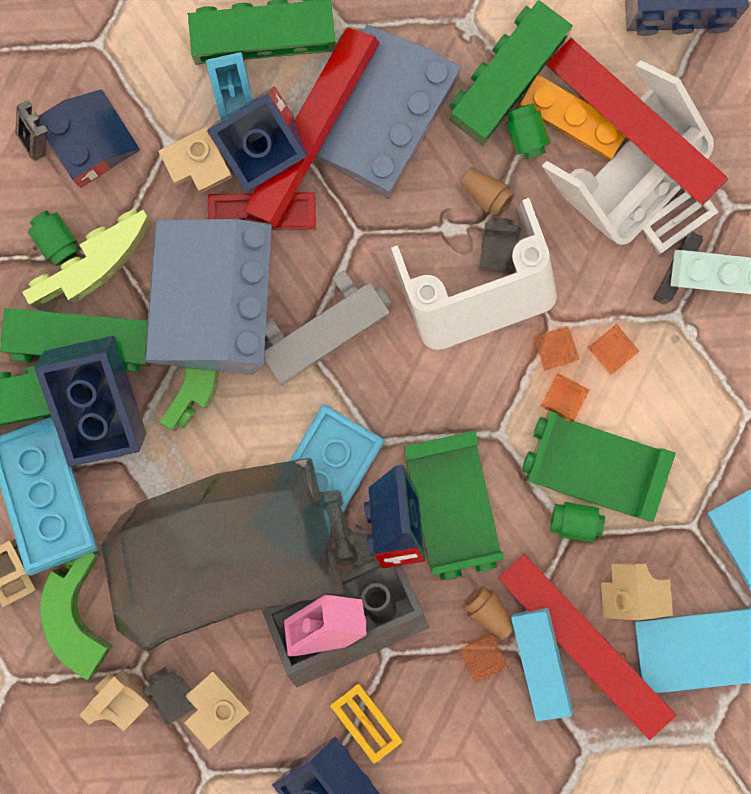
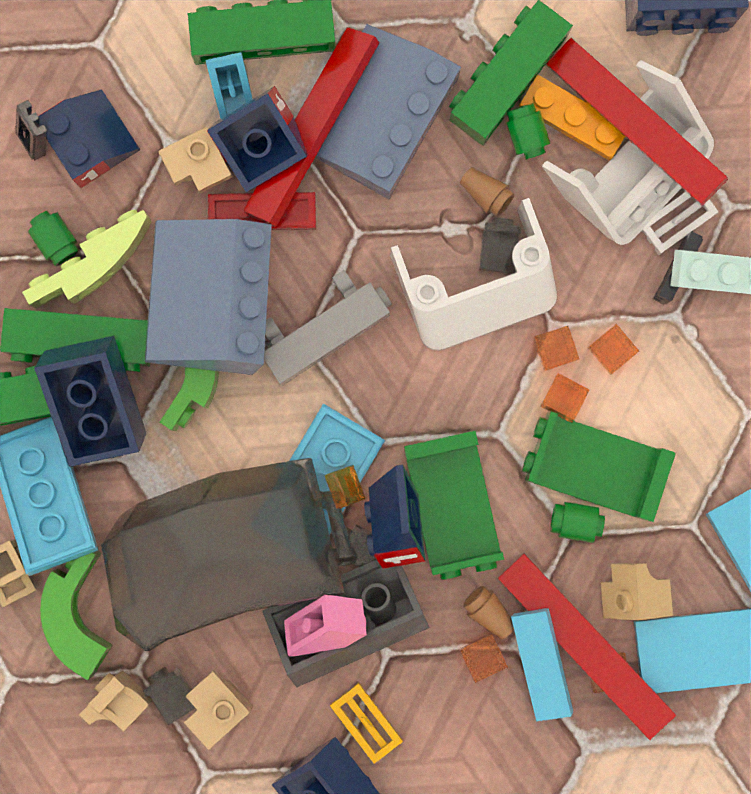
(345, 487): none -> clear orange tile

